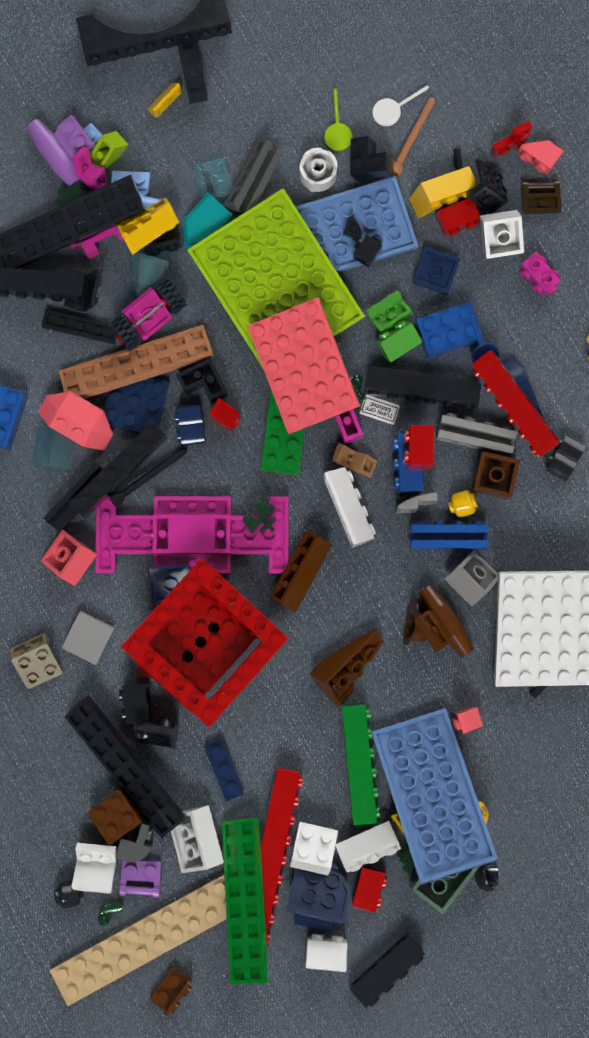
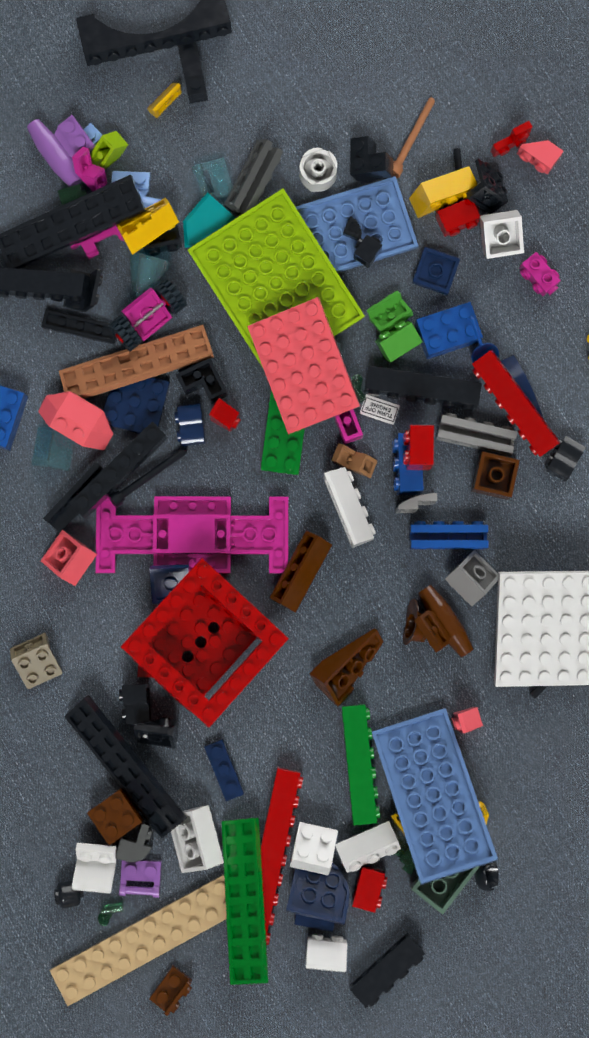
(88, 638): light grey slope -> none
(265, 511): clear green hips -> none
(337, 135): lime piece -> none
(387, 111): white piece -> none
(463, 503): yellow head -> none
(542, 202): dark brown plate -> none

